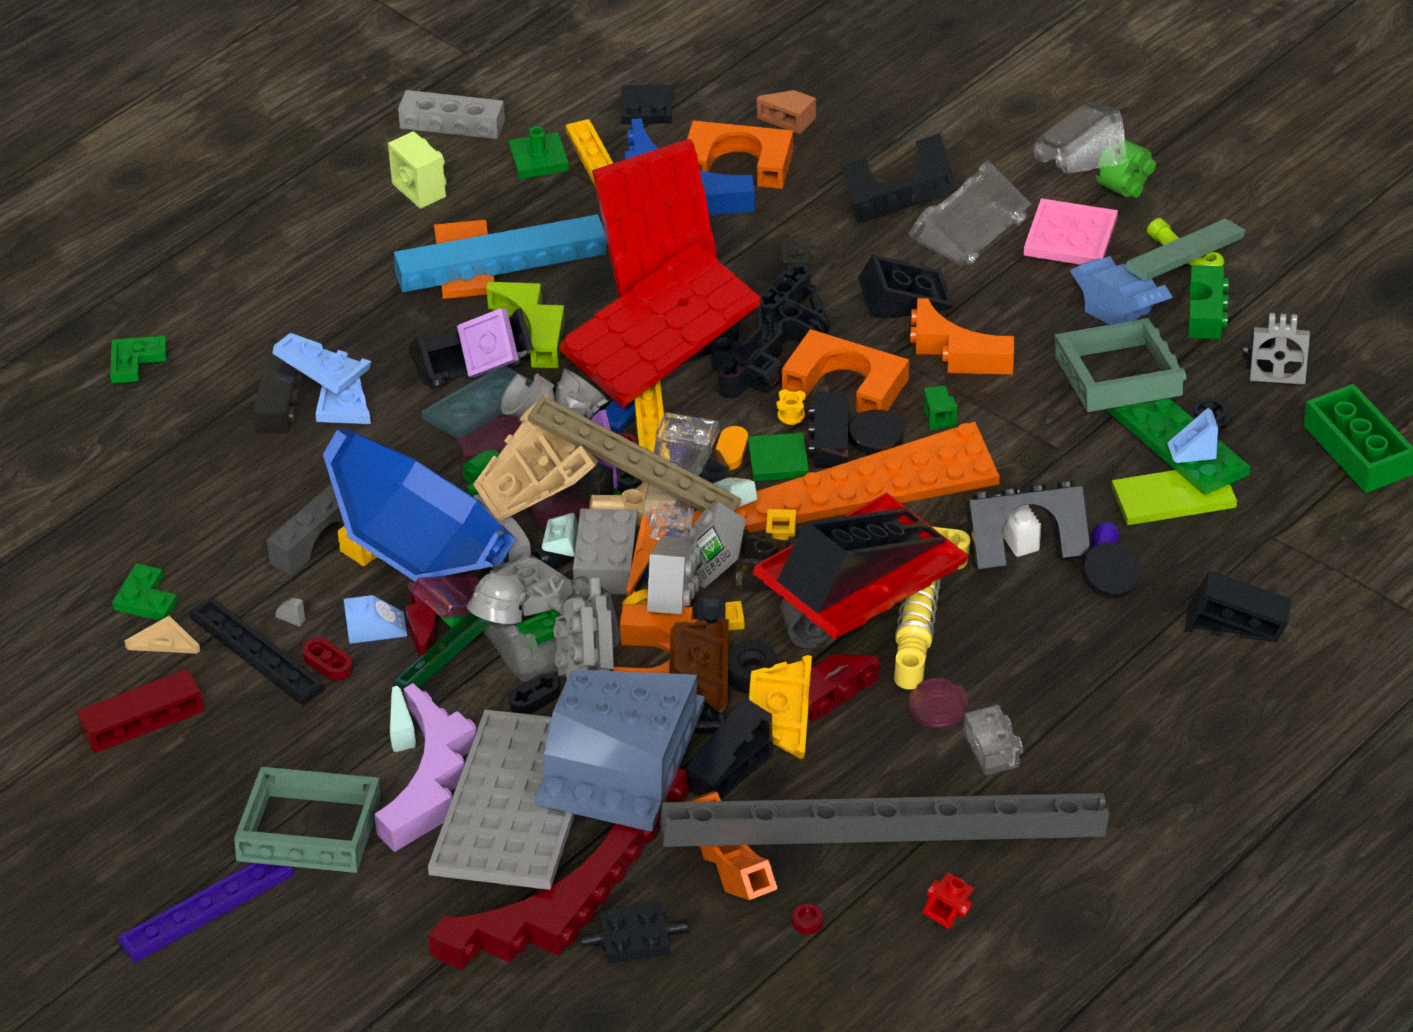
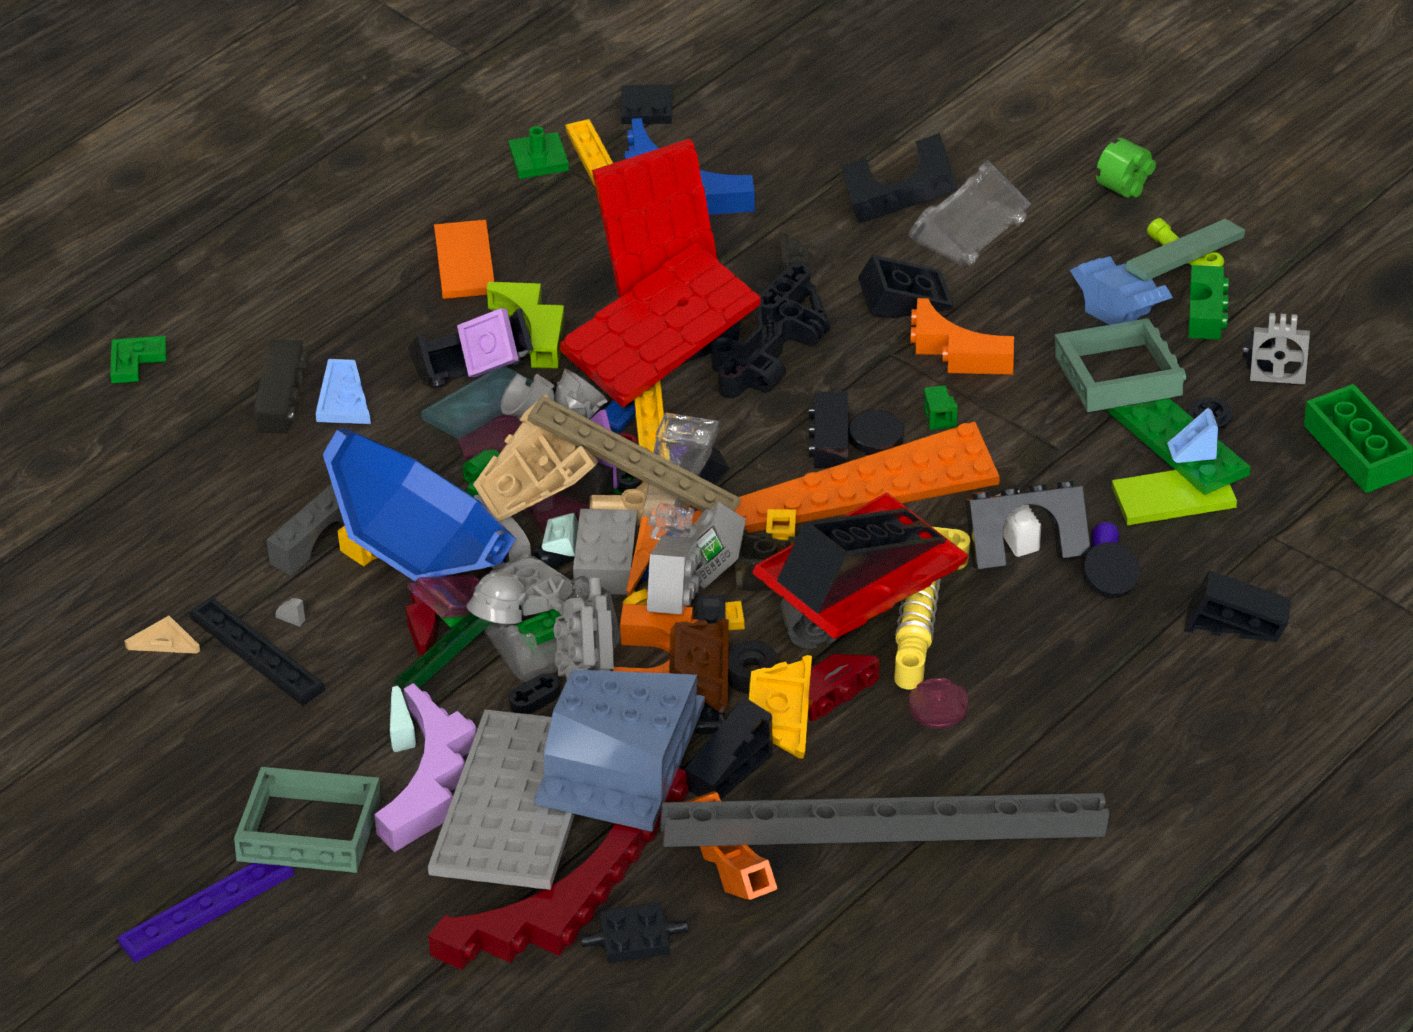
(140, 596): green plate -> none
(140, 711): dark red brick -> none
(327, 368): light blue wing -> none
(327, 659): dark red plate -> none
(373, 619): light blue slope -> none
(417, 169): yellowish green brick -> none
(451, 114): light grey brick -> none
(500, 253): dark azure brick -> none
(733, 445): light orange tile -> none
(739, 487): light aqua slope -> none
(769, 145): orange arch -> none
(778, 456): green tile -> none
(787, 110): nougat slope -> none
(791, 407): yellow brick -> none
(807, 918): dark red tile -> none
(824, 353): orange arch -> none
(948, 900): red brick -> none
(992, 739): clear brick -> none
(1070, 232): bright pink plate -> none
(1084, 139): clear windscreen -> none

